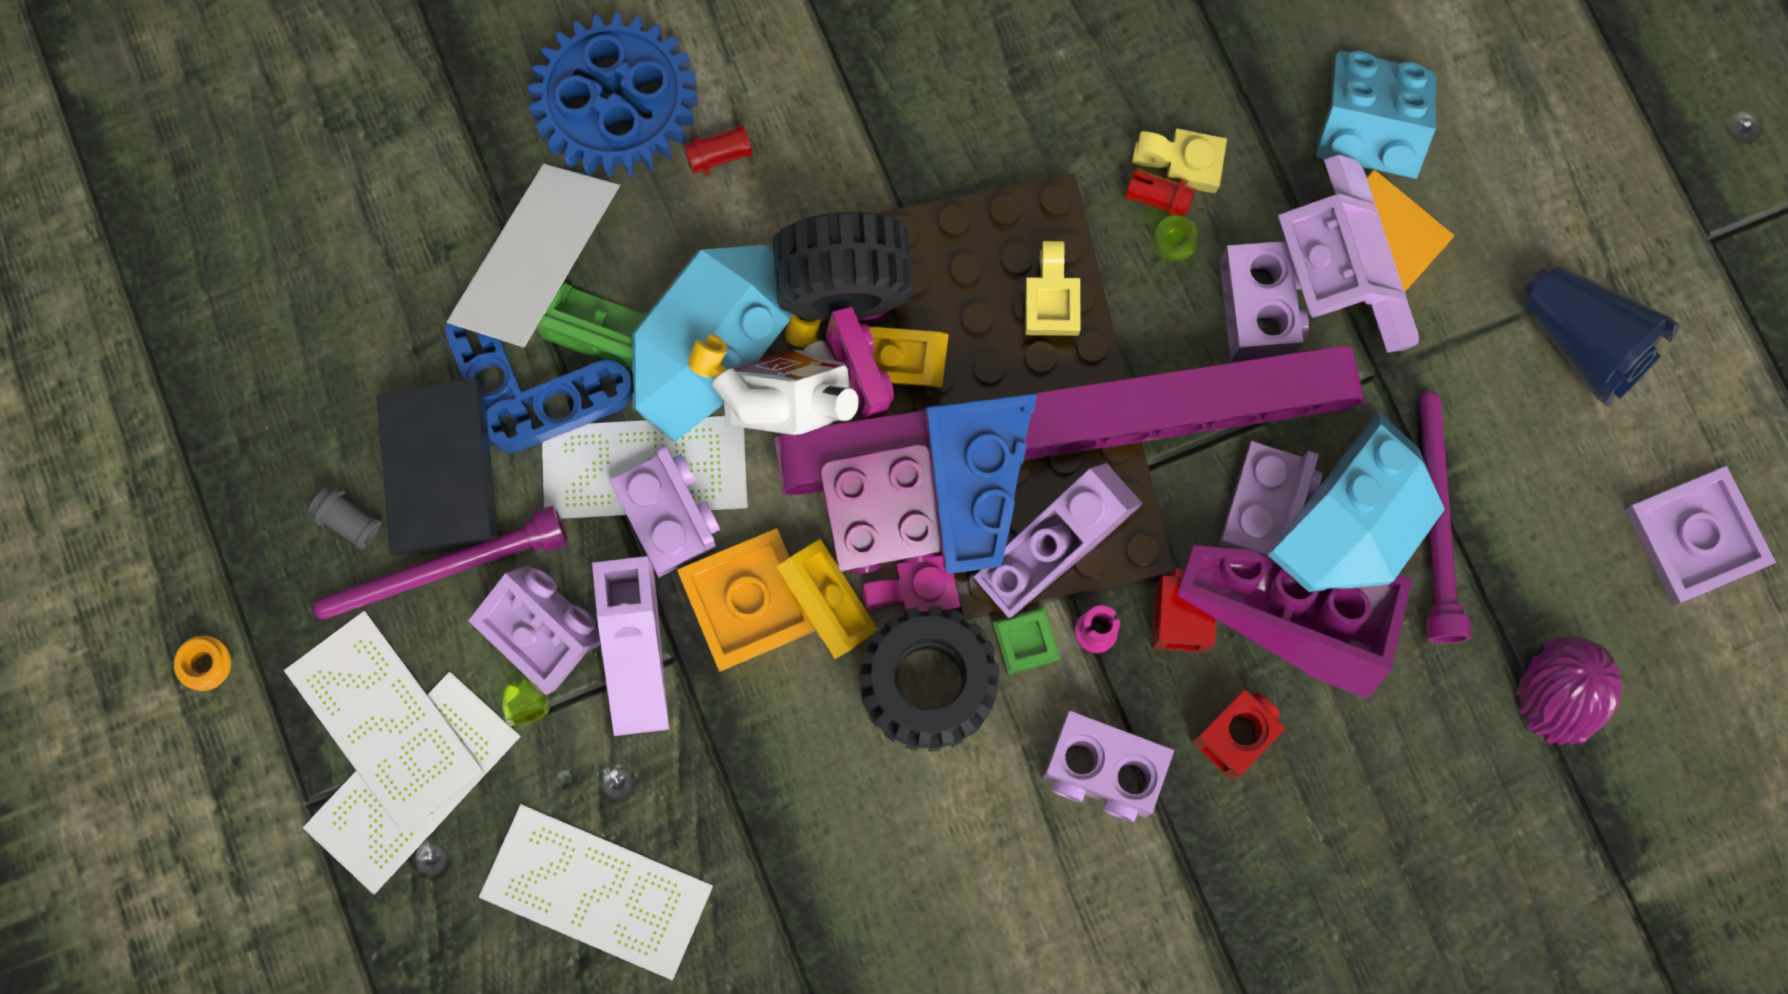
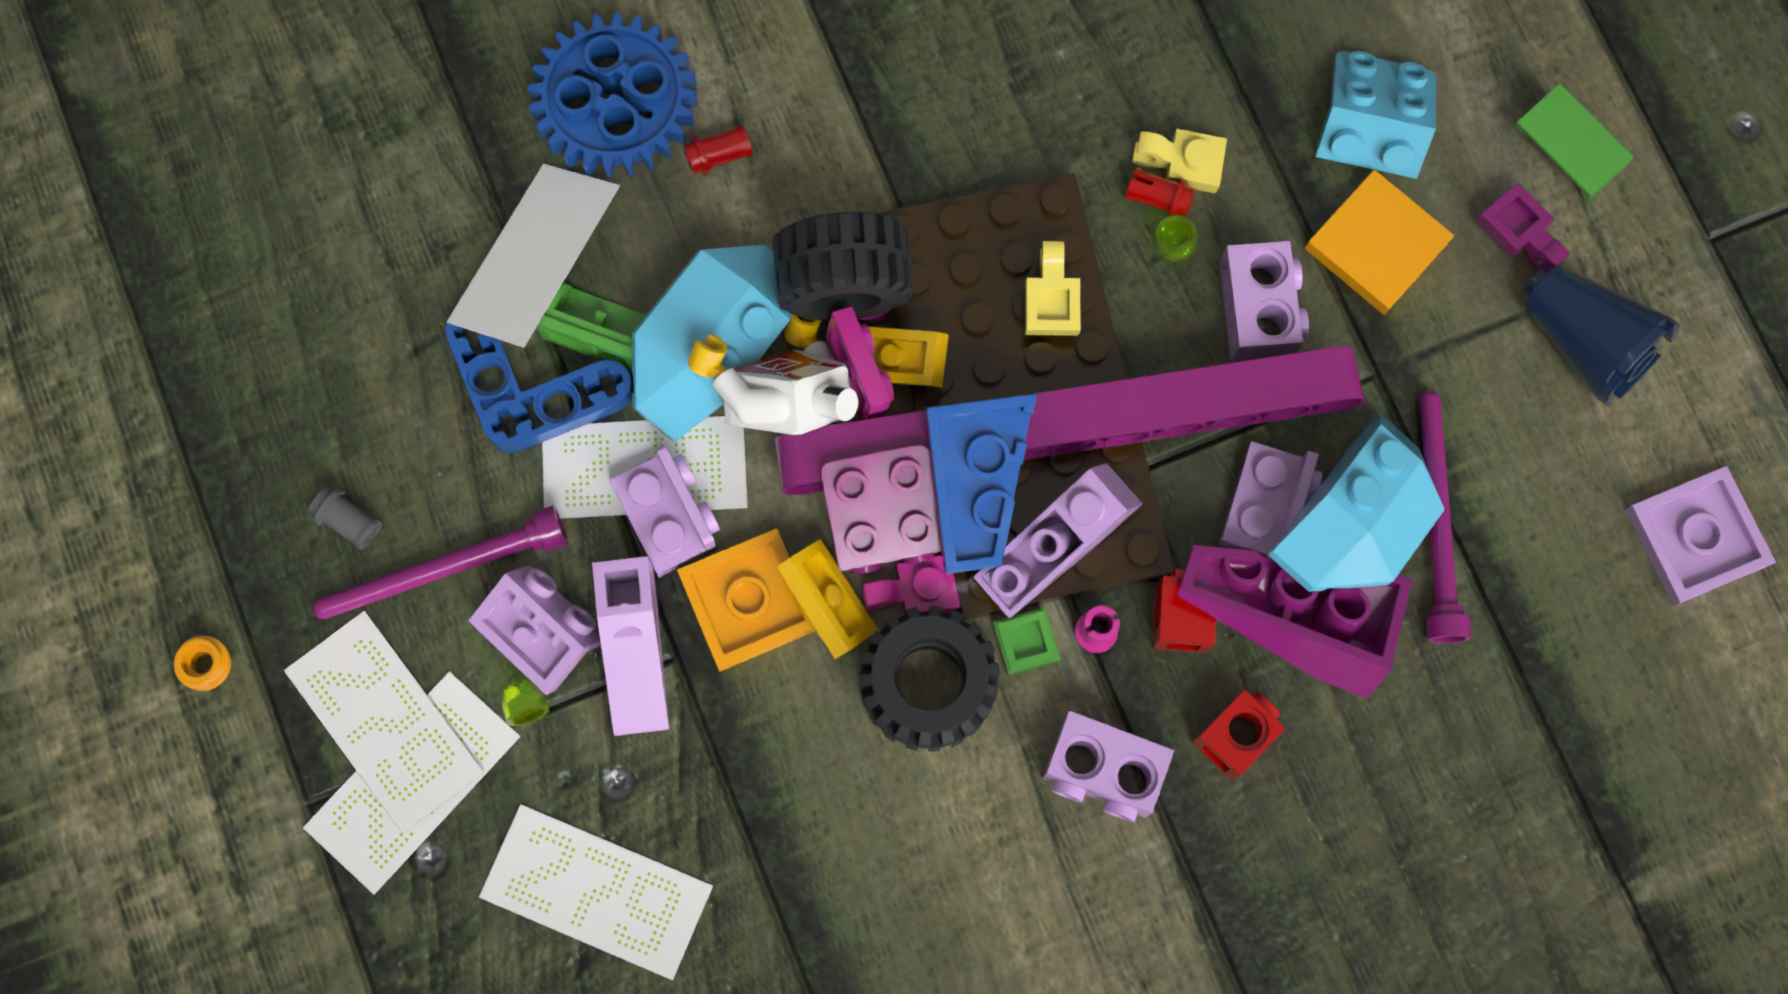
(437, 467): black tile -> none
(1346, 255): lavender plate -> none
(1521, 223): none -> magenta plate
(1569, 690): magenta hair -> none
(1575, 141): none -> bright green hinge

